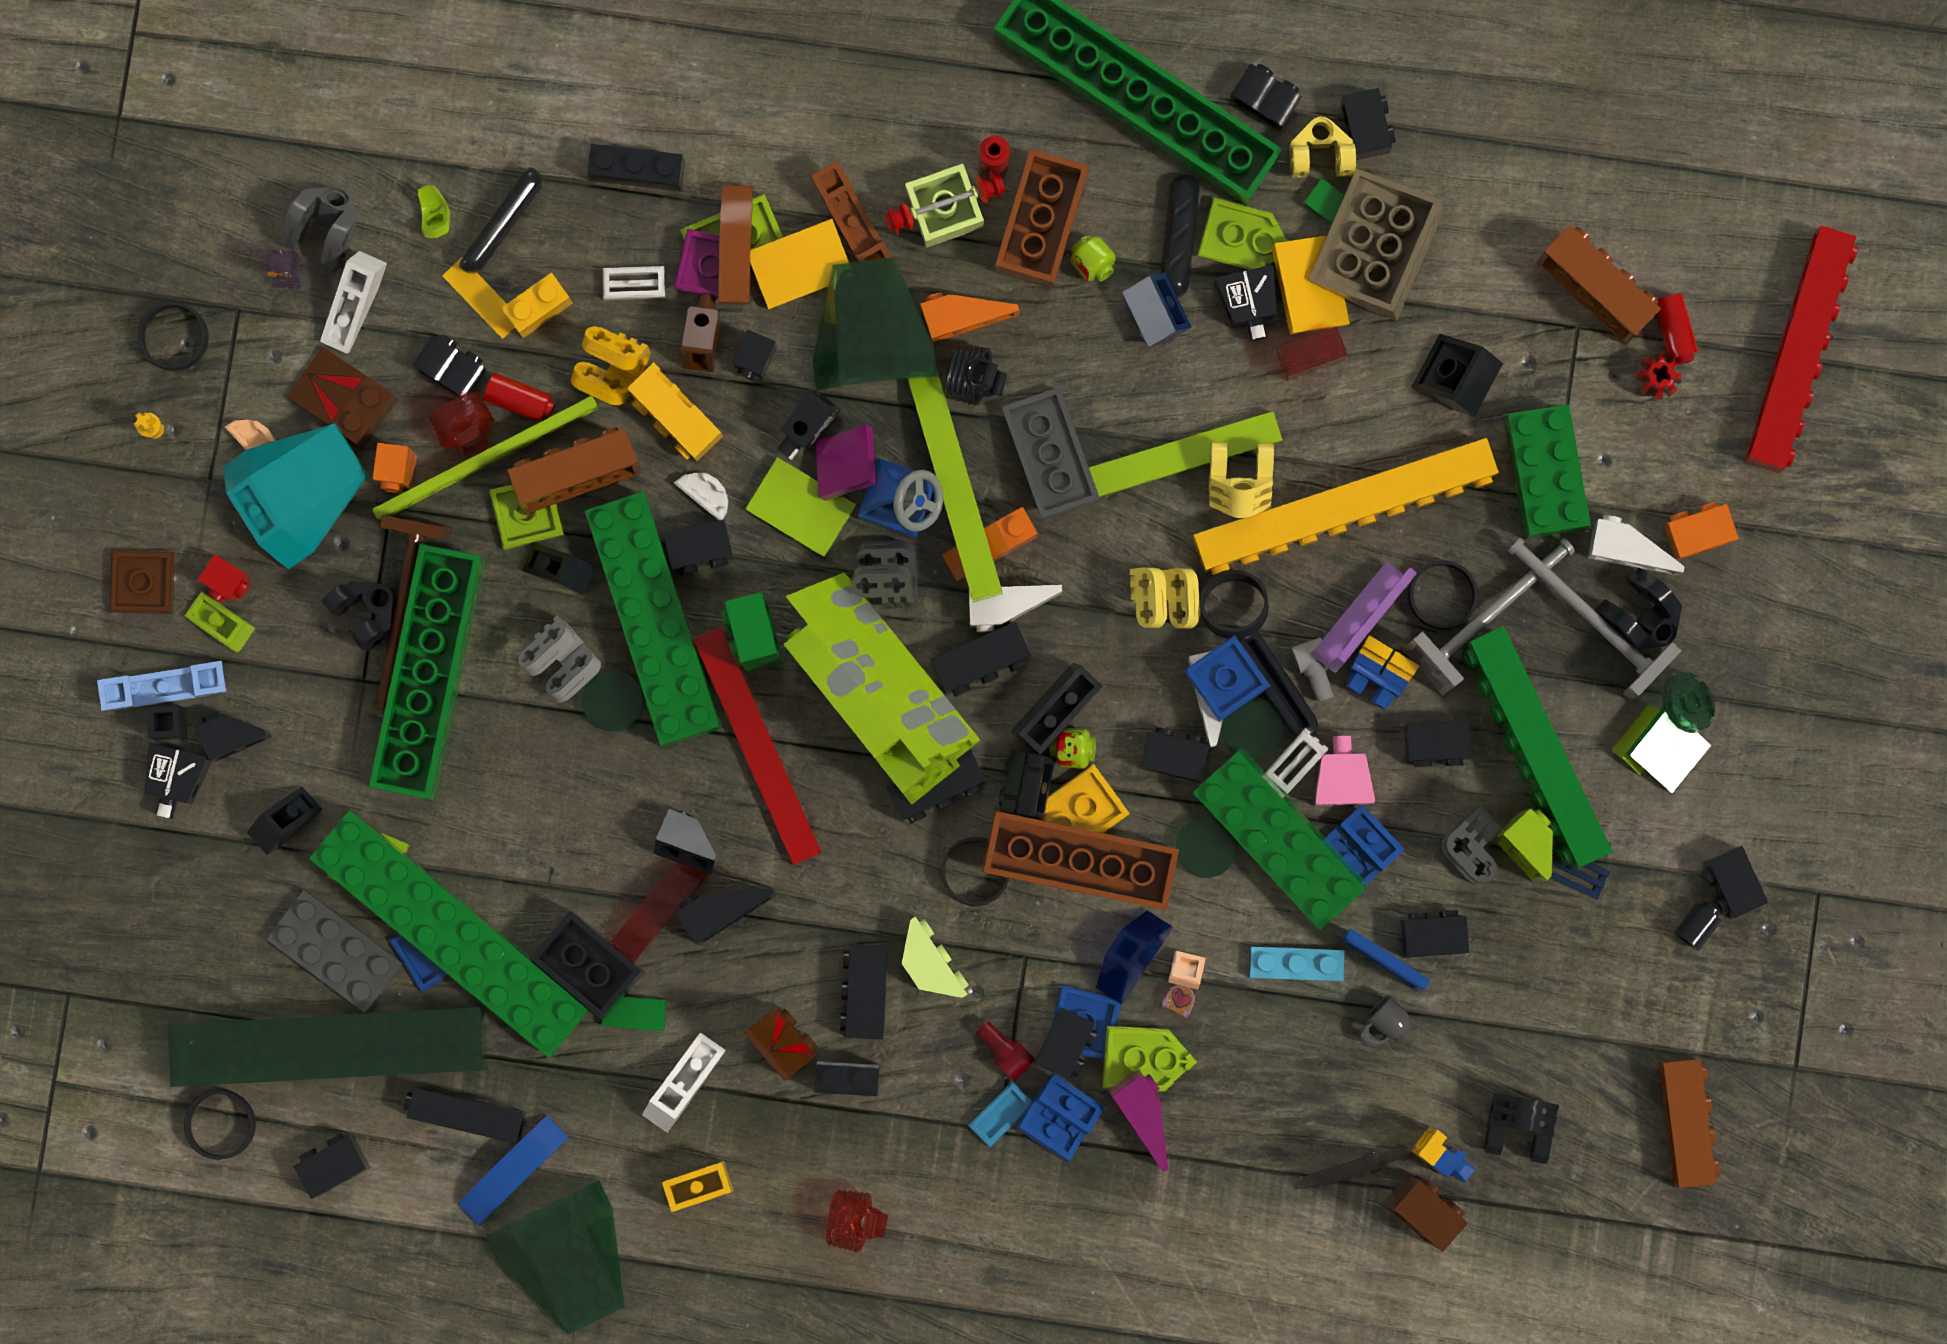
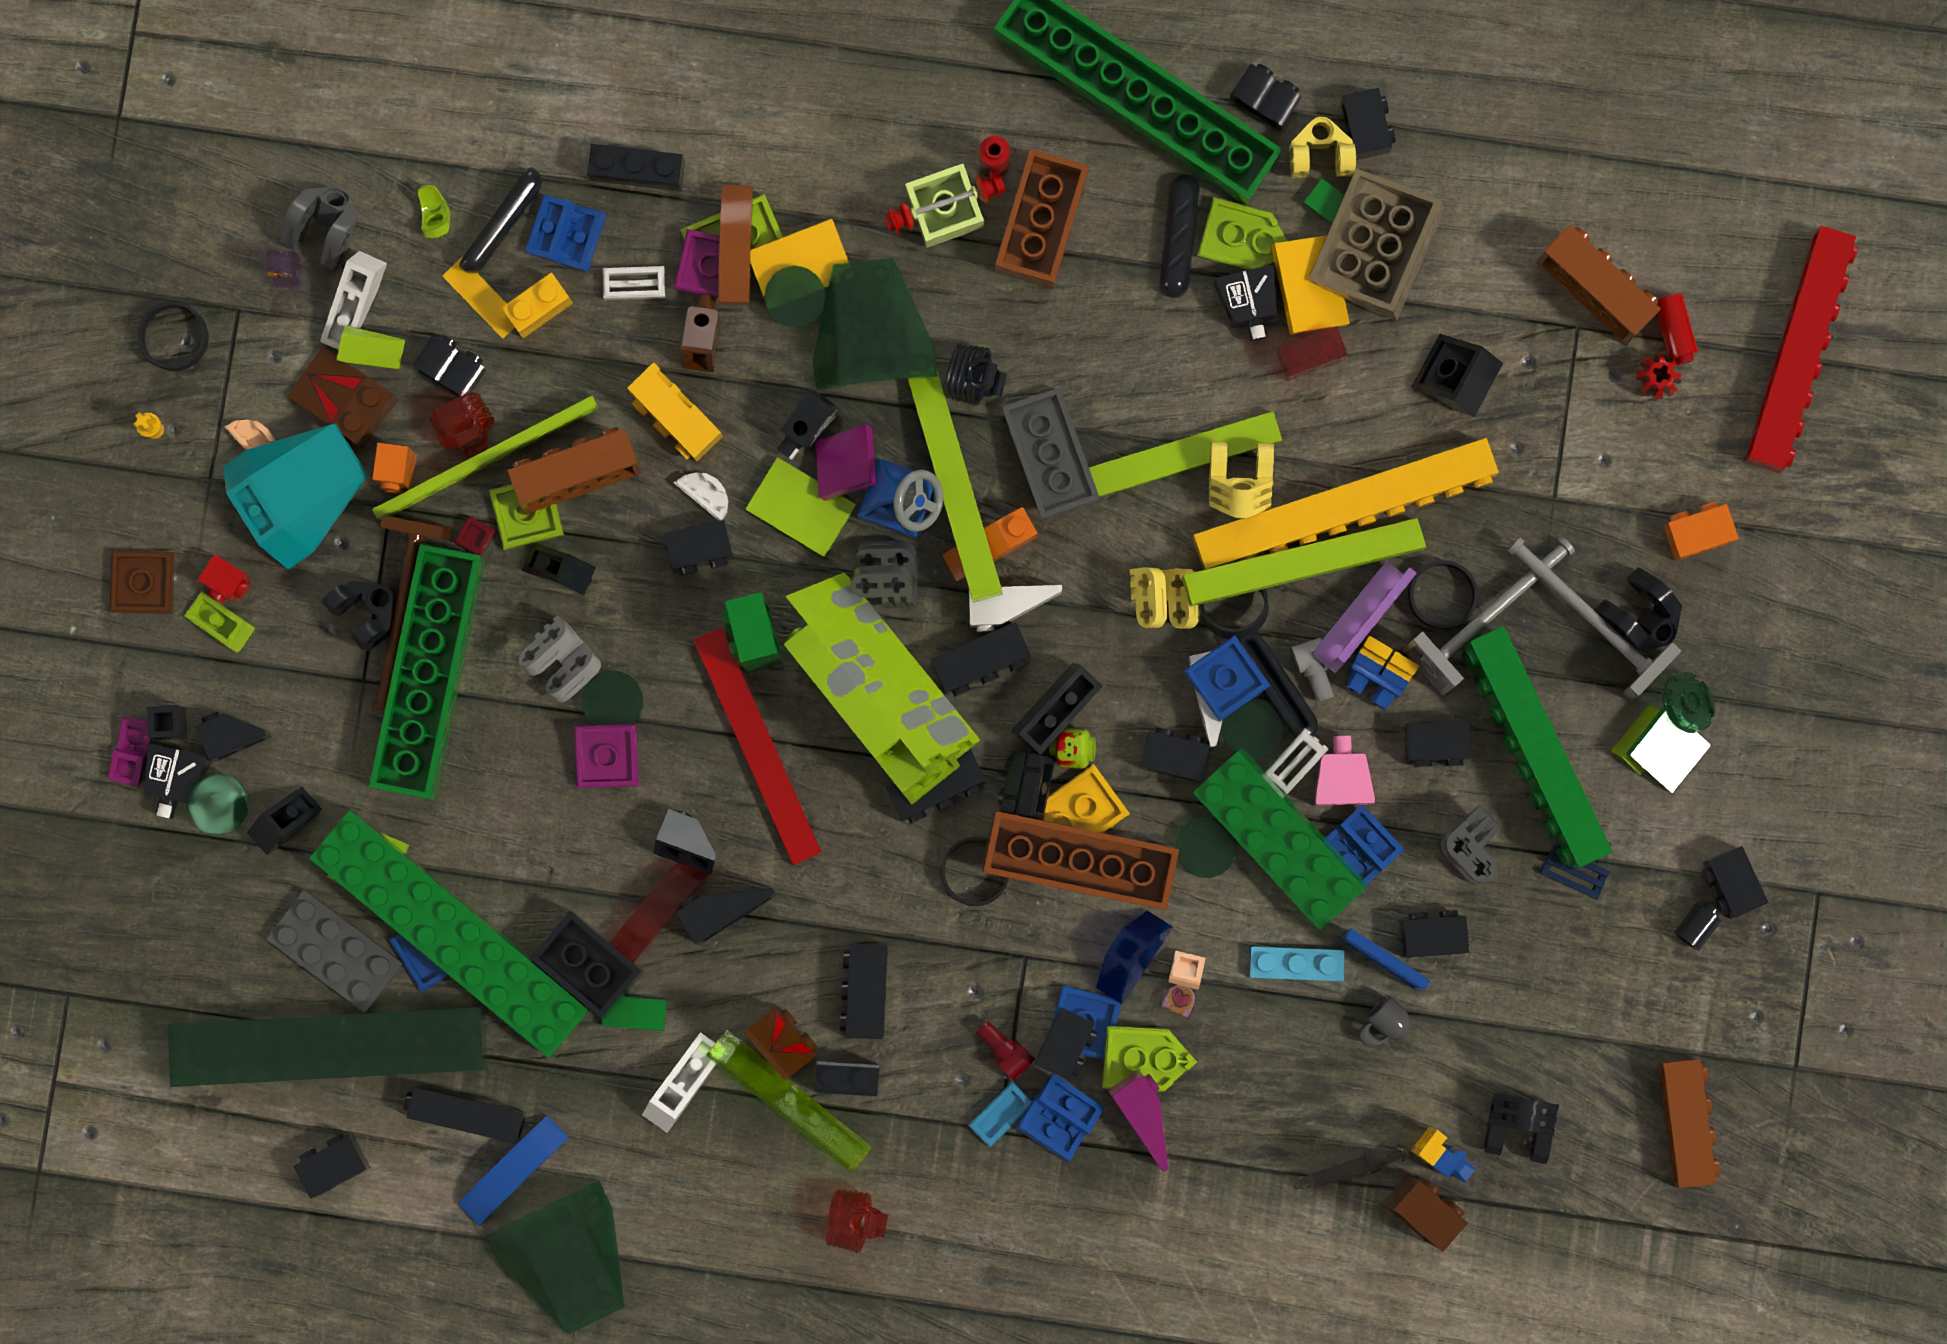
(131, 752): none -> magenta slope
(161, 687): light blue slope -> none
(188, 1132): black tyre -> none
(217, 804): none -> clear green tile
(370, 348): none -> lime slope
(475, 536): none -> dark red tile
(519, 398): red brick -> none
(565, 233): none -> blue slope
(606, 755): none -> magenta tile
(626, 364): yellow piece -> none
(653, 619): green brick -> none
(697, 1186): yellow brick -> none
(754, 355): black brick -> none
(789, 1101): none -> clear neon green tile
(794, 296): none -> clear green tile
(849, 213): dark orange slope -> none
(929, 964): yellowish green slope -> none
(957, 314): orange slope -> none
(1092, 258): lime head -> none
(1156, 309): brick -> none
(1303, 562): none -> lime tile
(1528, 843): lime slope -> none
(1547, 471): green brick -> none
(1626, 546): white slope -> none

